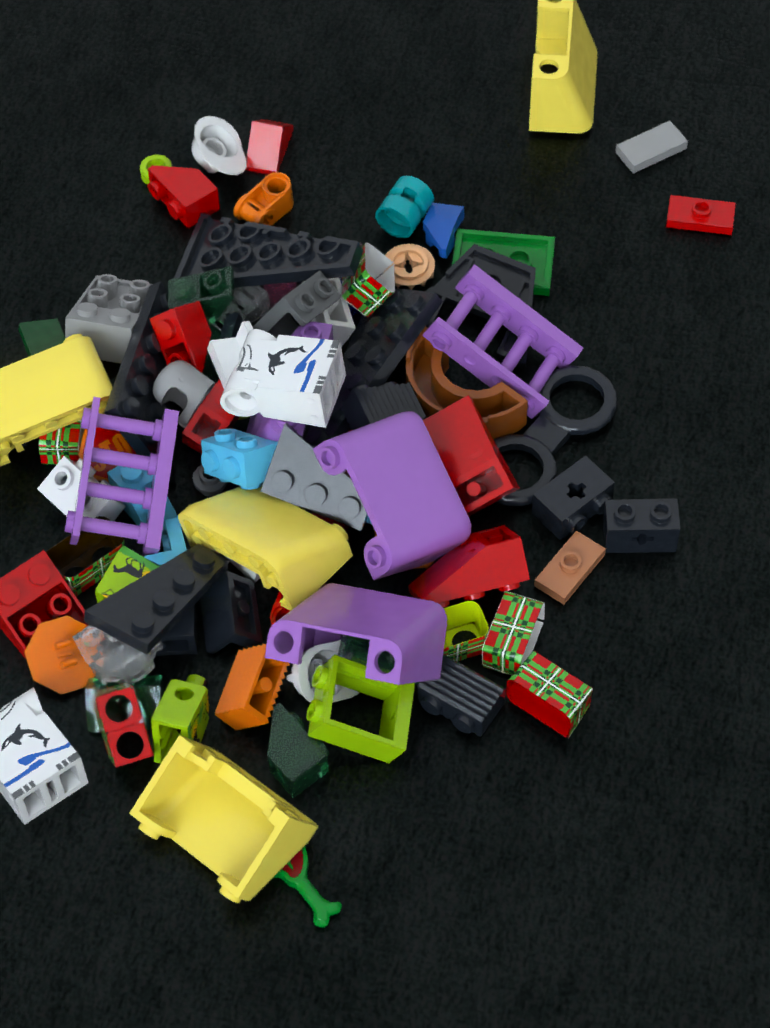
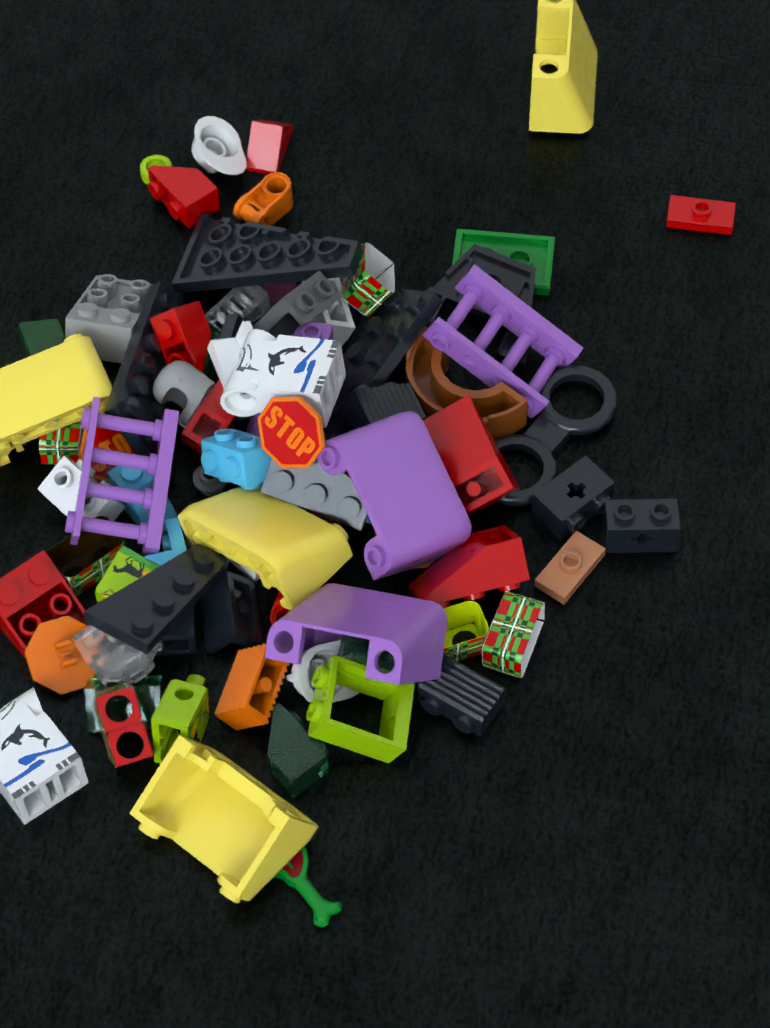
(211, 288): clear green slope -> none
(291, 432): none -> piece
(404, 207): teal wheel -> none
(420, 260): light nougat gear -> none
(441, 225): blue slope -> none
(549, 693): piece -> none
(651, 146): light grey tile -> none

